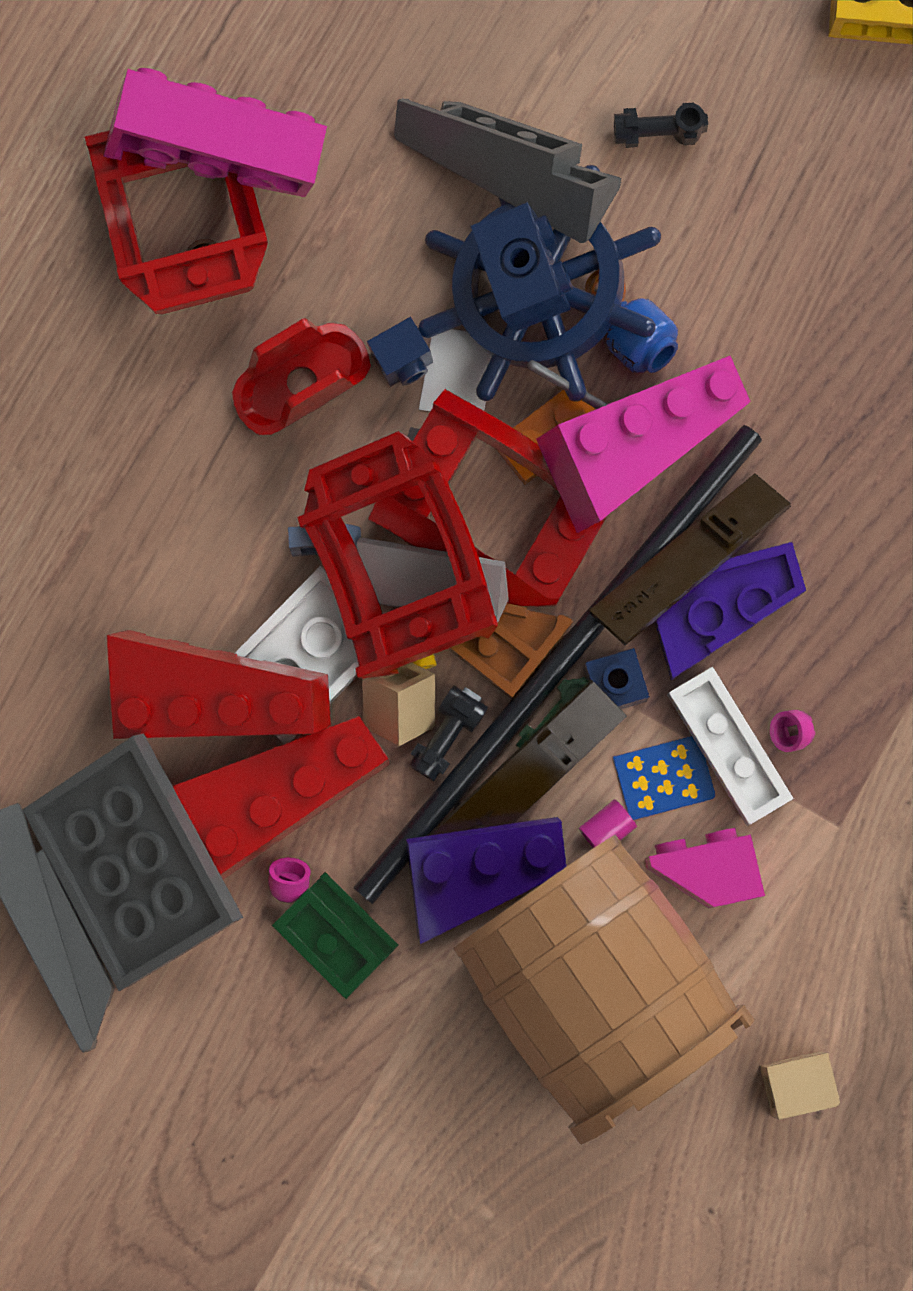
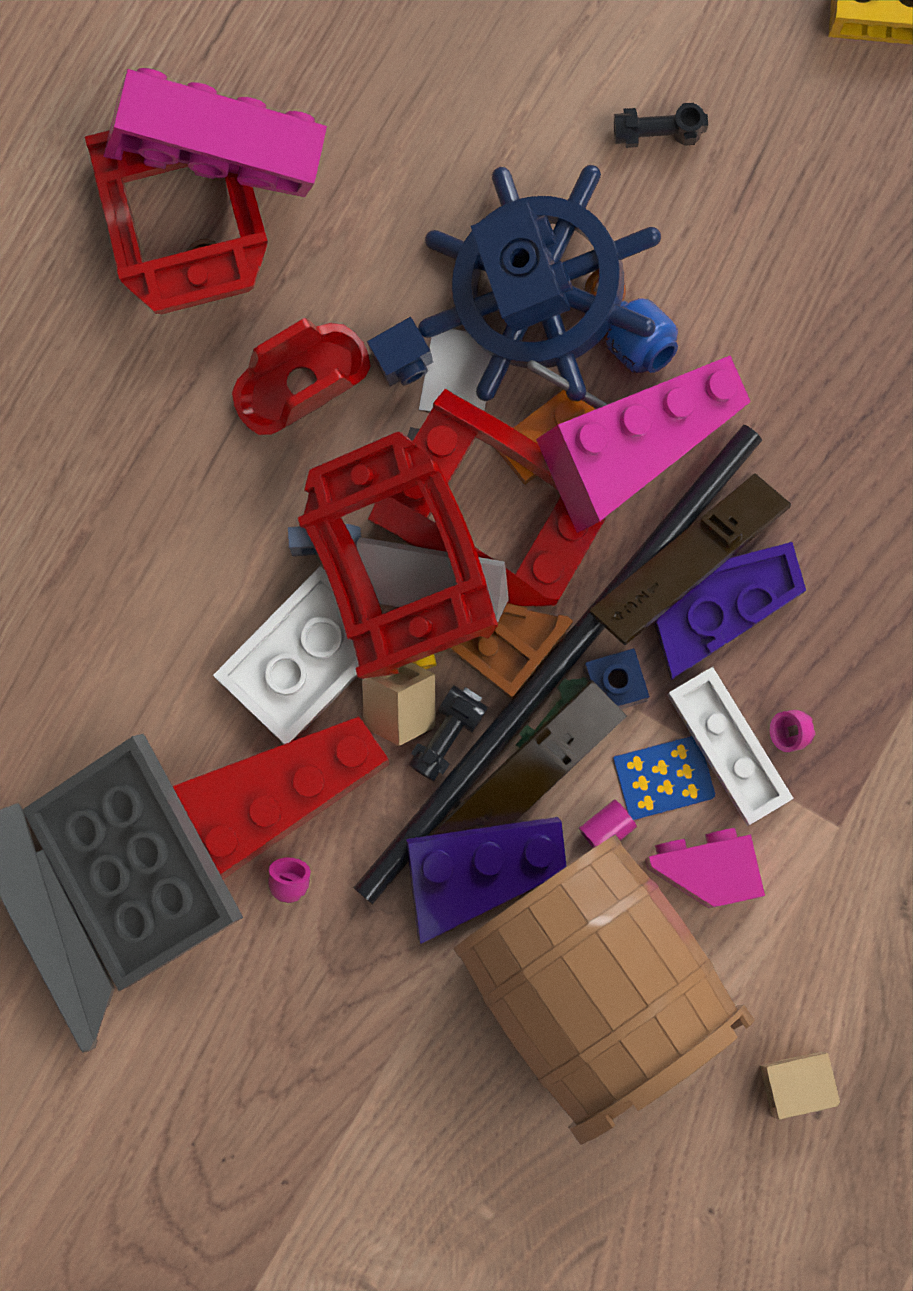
(202, 692): red wedge -> none
(335, 935): dark green plate -> none
(511, 162): dark grey wedge -> none

